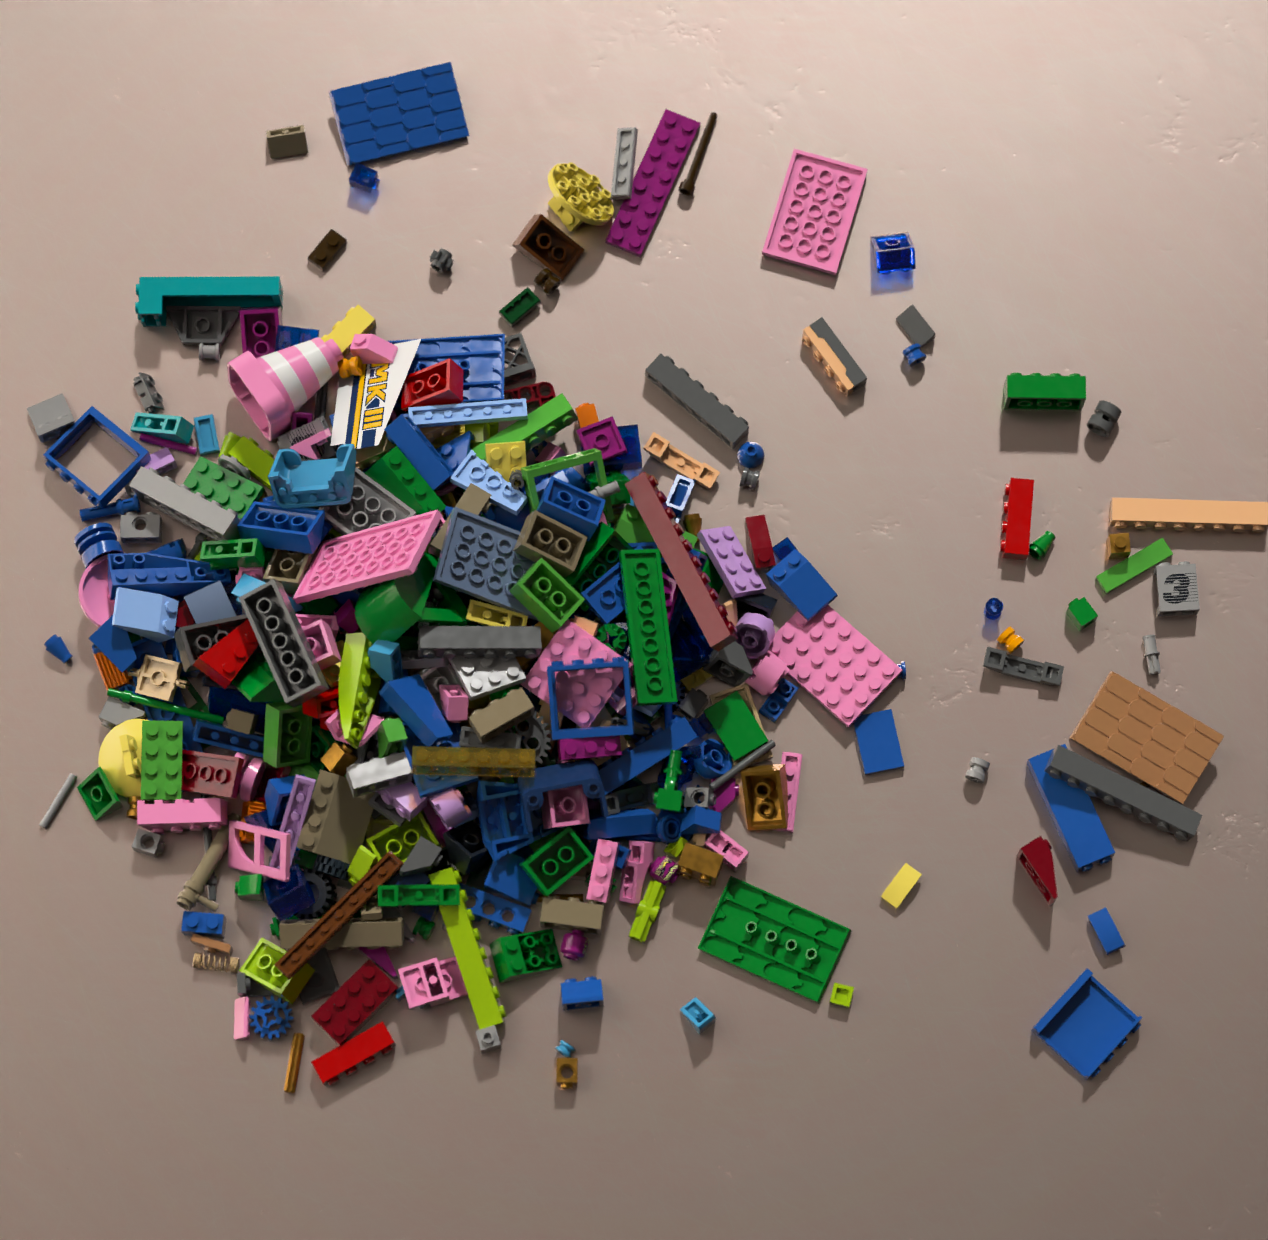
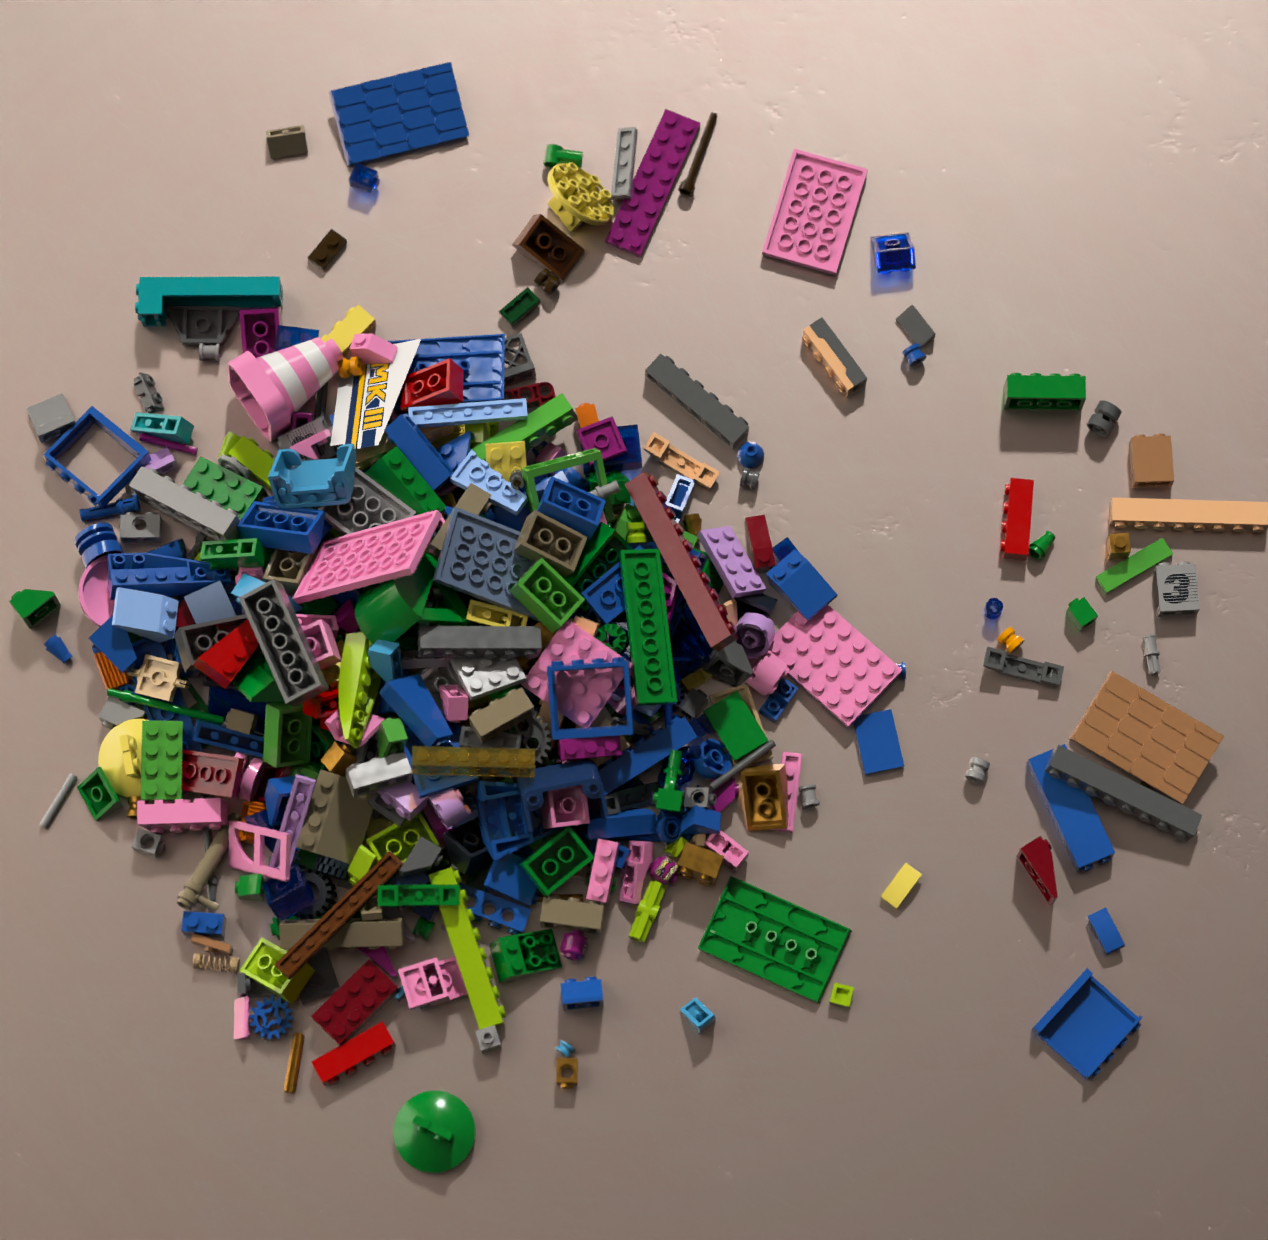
(33, 605): none -> green slope
(206, 435): dark azure tile -> none
(434, 1131): none -> green bracket
(441, 260): dark grey gear -> none
(556, 155): none -> green piece
(639, 536): none -> lime wheel
(809, 796): none -> light grey bush
(1151, 461): none -> medium nougat brick

